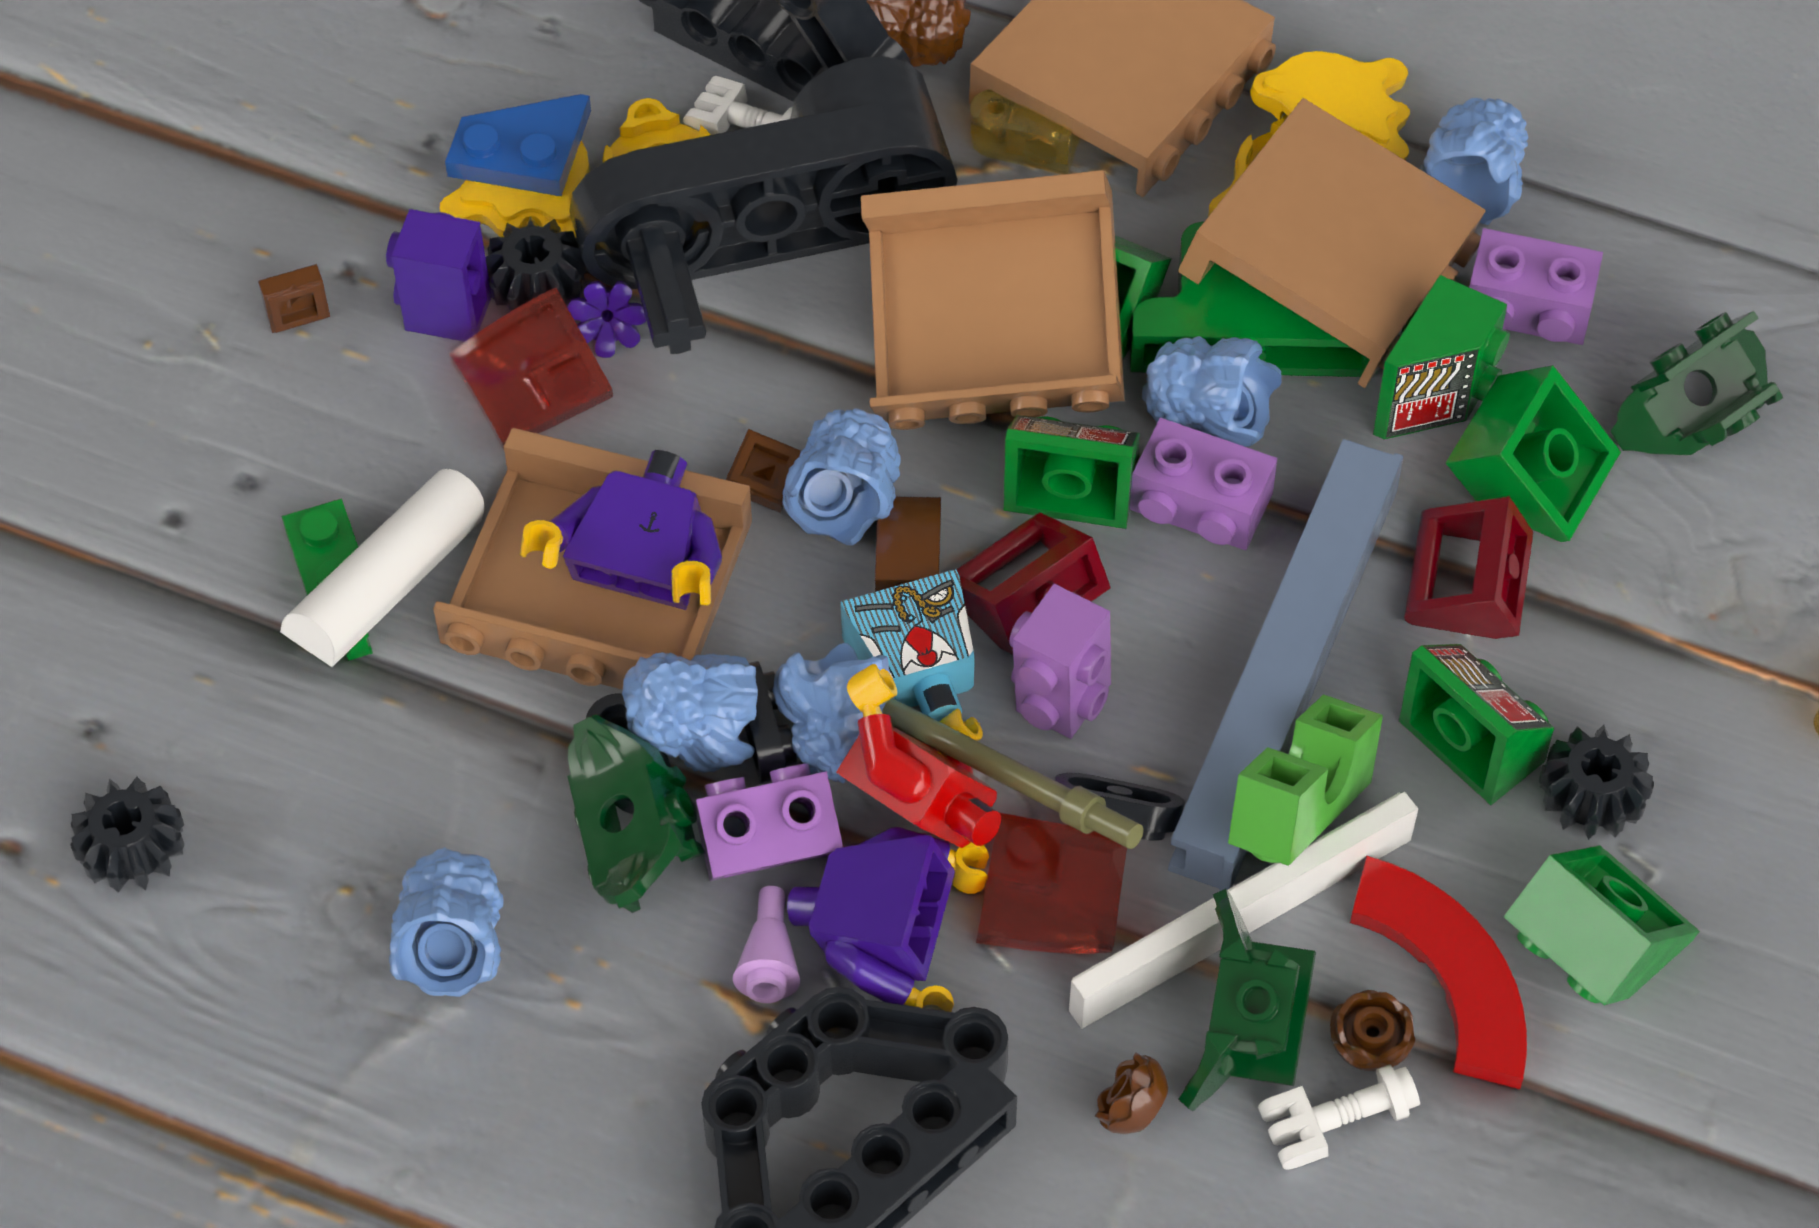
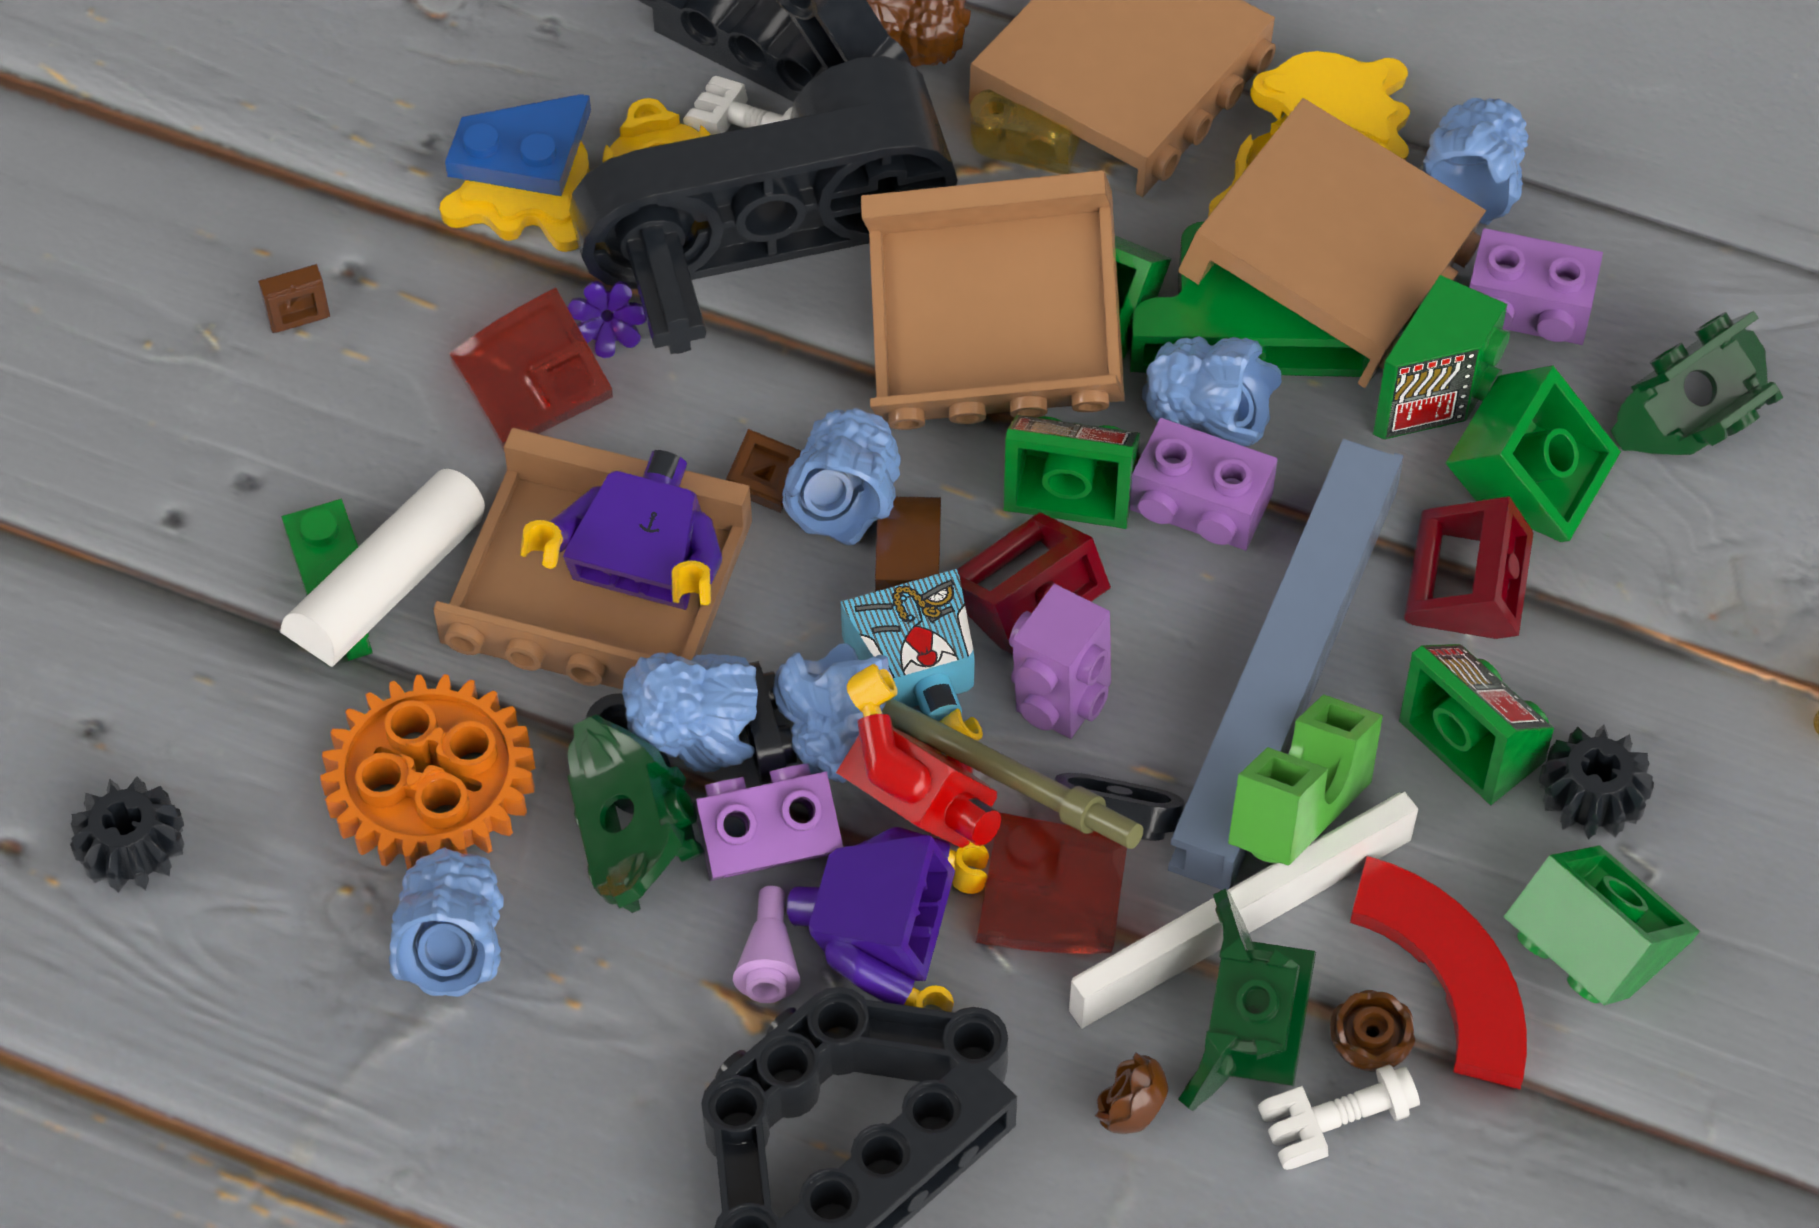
(428, 771): none -> orange gear
(440, 274): dark purple brick -> none
(534, 262): black gear -> none

